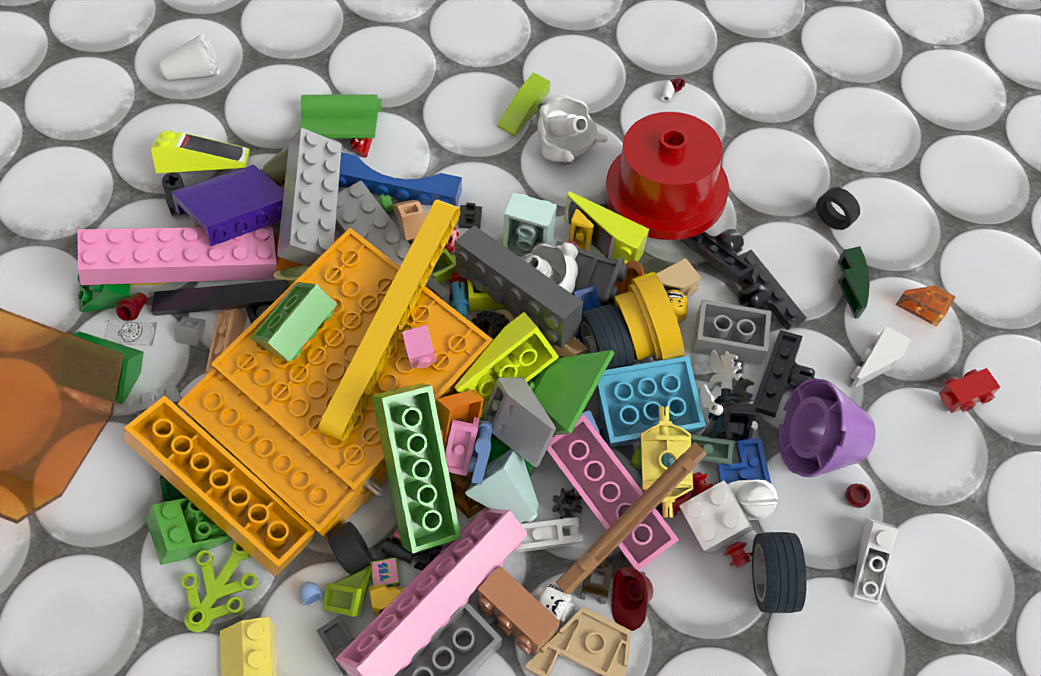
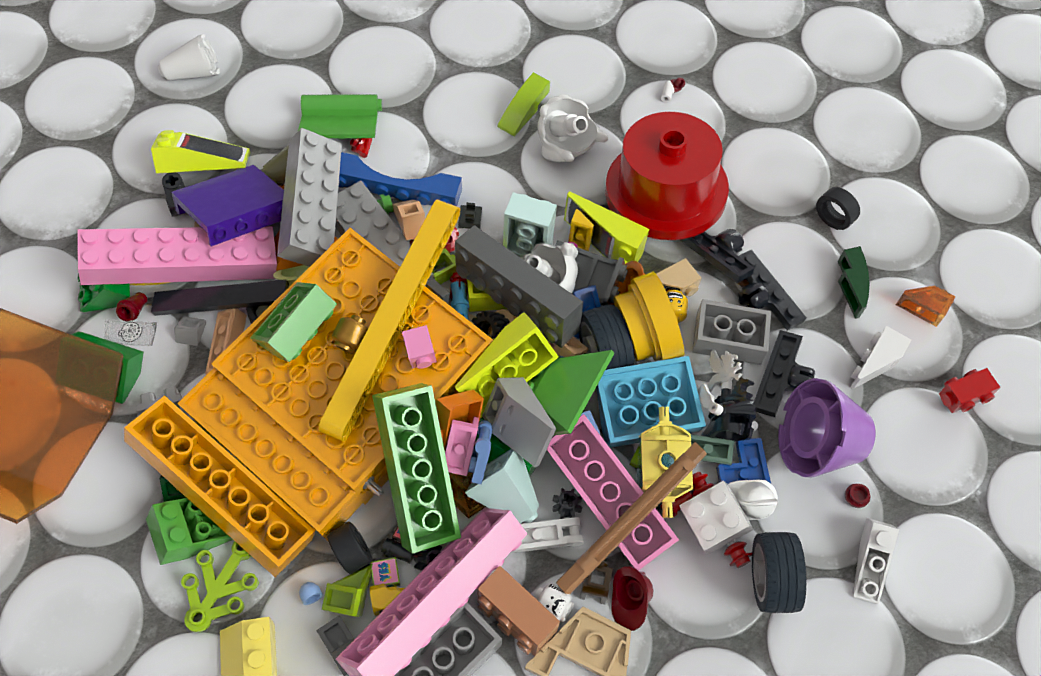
(349, 333): none -> pearl gold head

